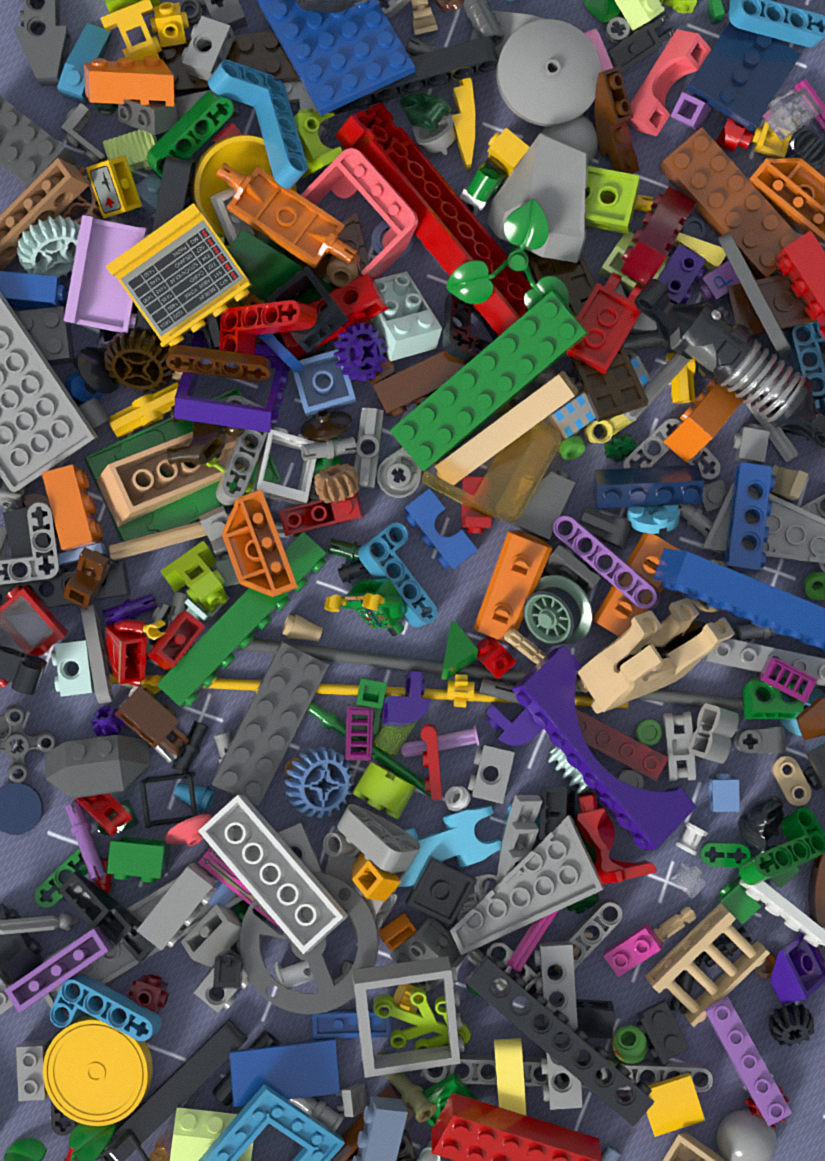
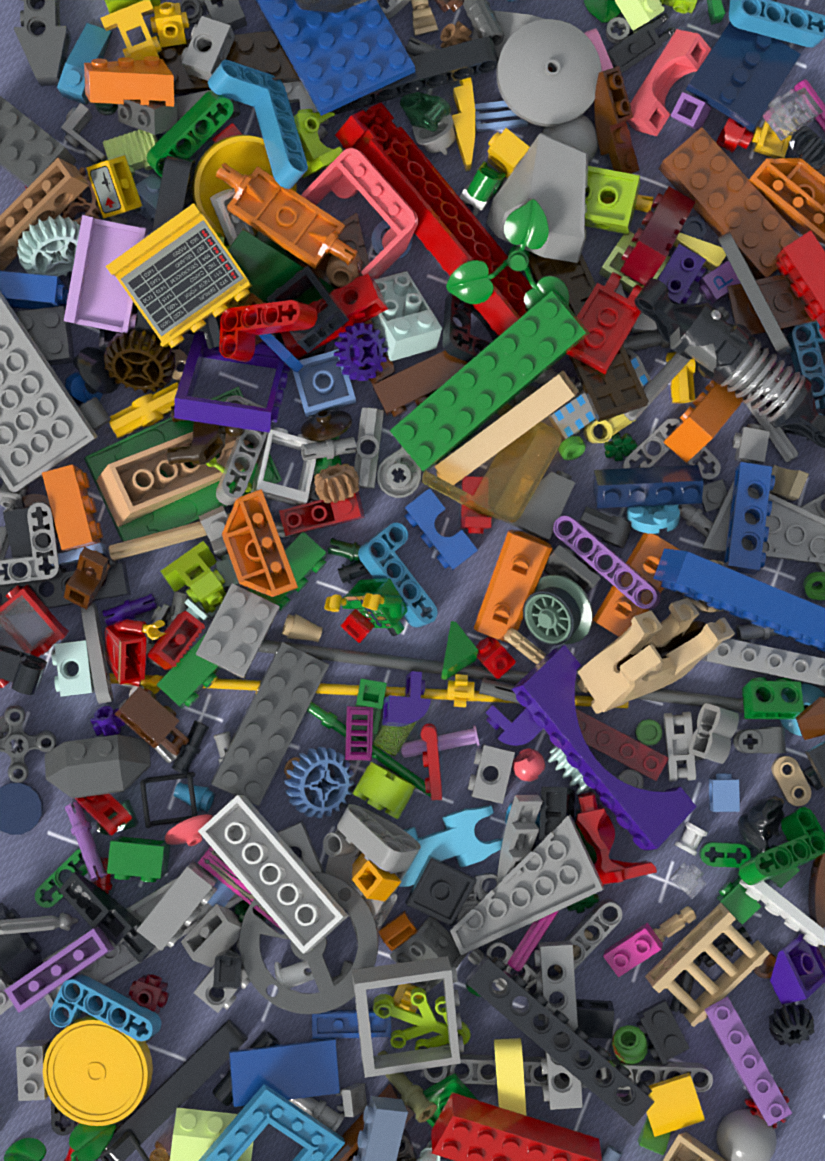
(218, 366): reddish brown beam -> none
(238, 630): none -> light grey plate
(357, 625): none -> red tile
(455, 34): none -> medium nougat gear
(457, 798): white plate -> none
(494, 115): none -> light blue tile
(528, 765): none -> coral piece
(647, 1140): none -> bright green slope
(768, 670): magenta slope -> none

